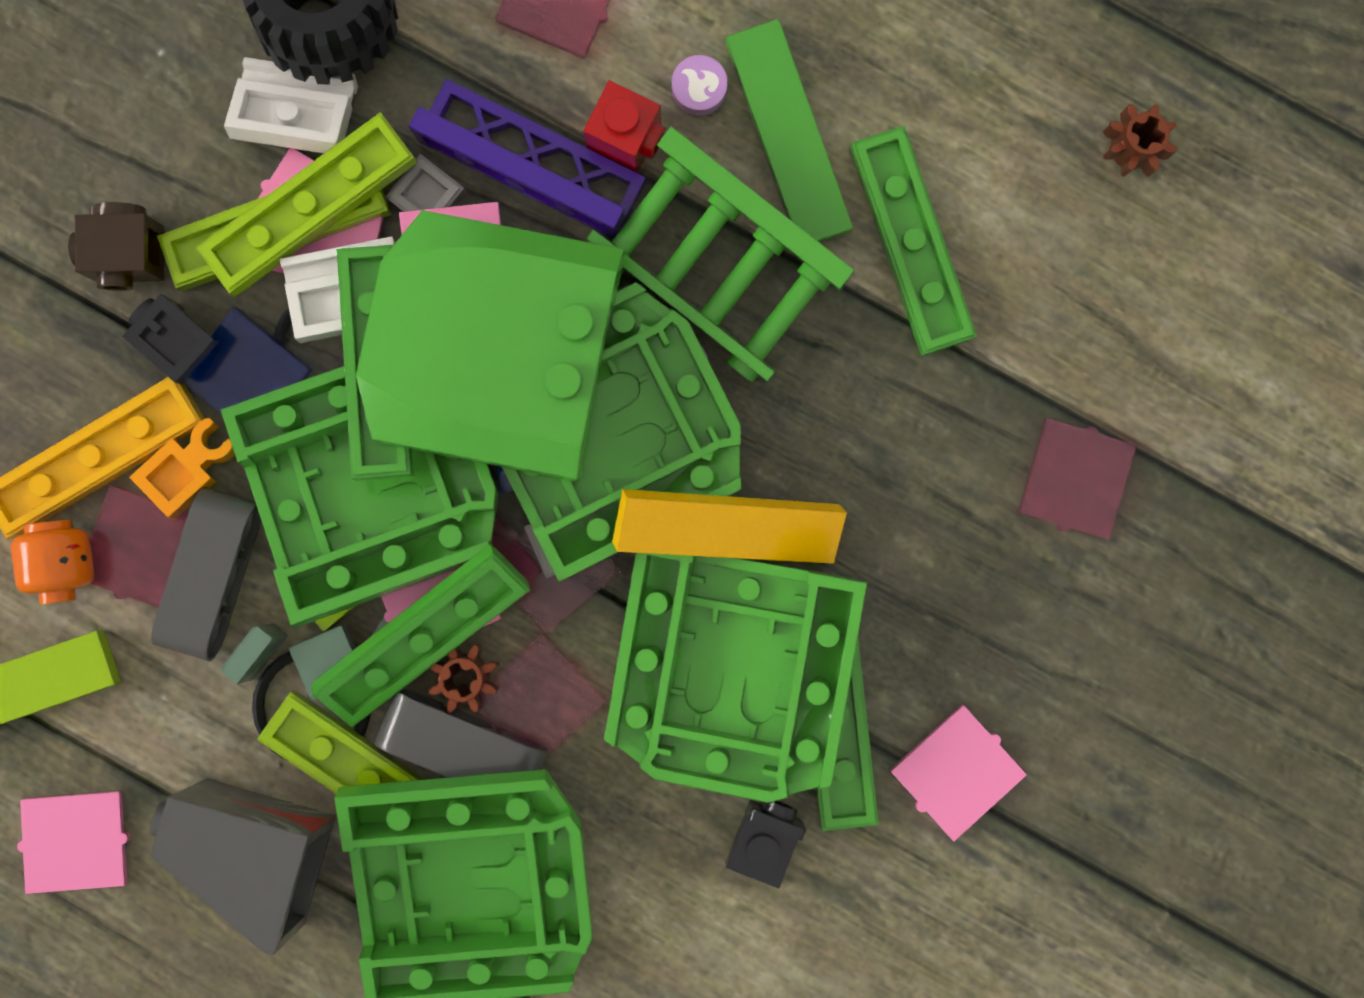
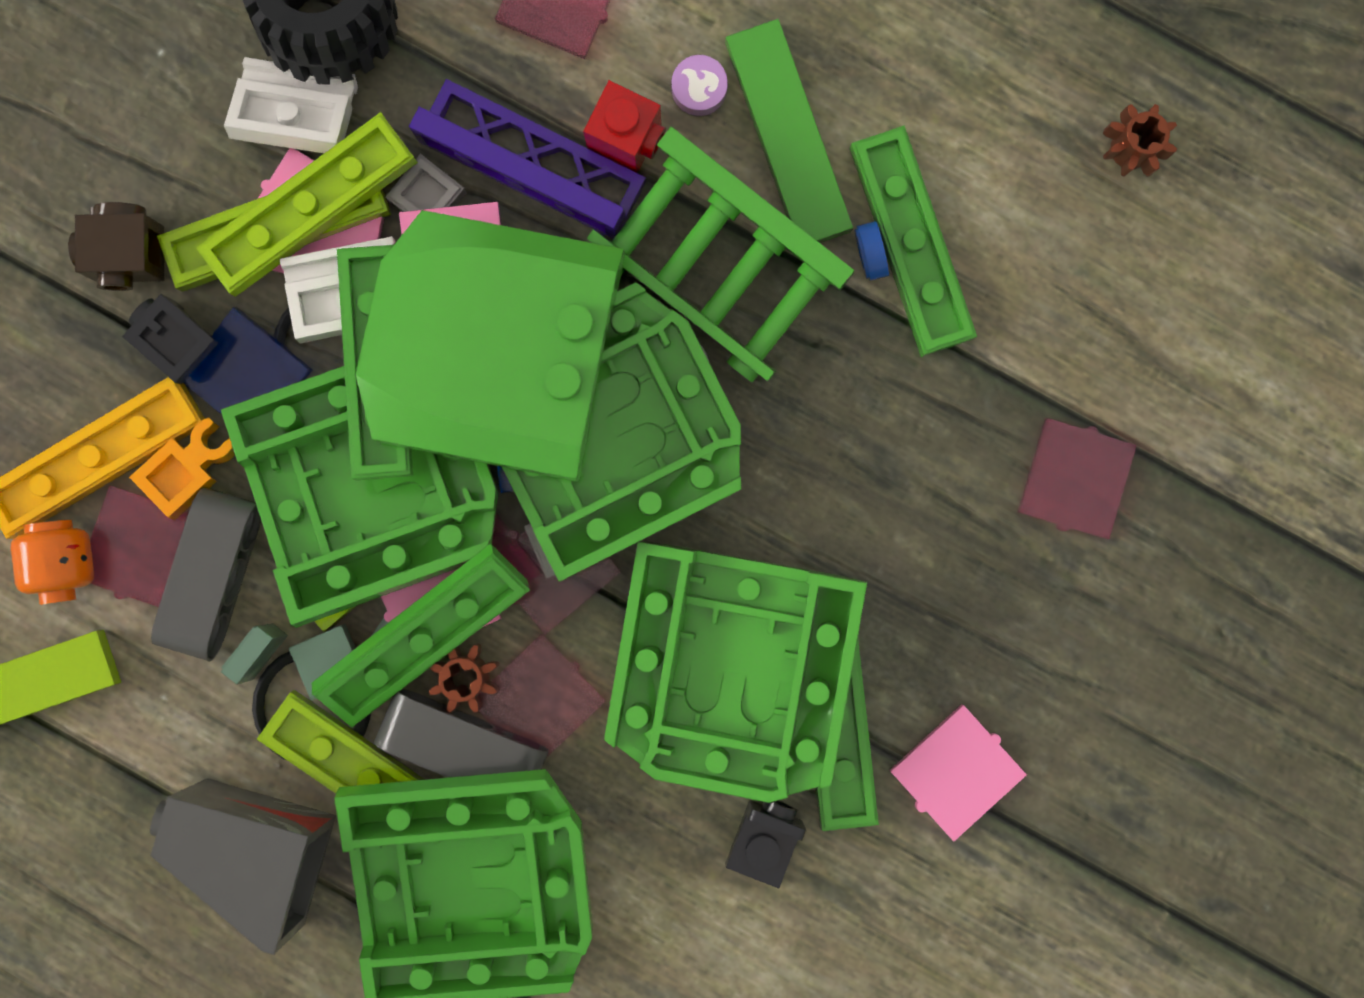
(73, 842): bright pink piece -> none
(727, 527): yellow tile -> none
(871, 251): none -> blue tile

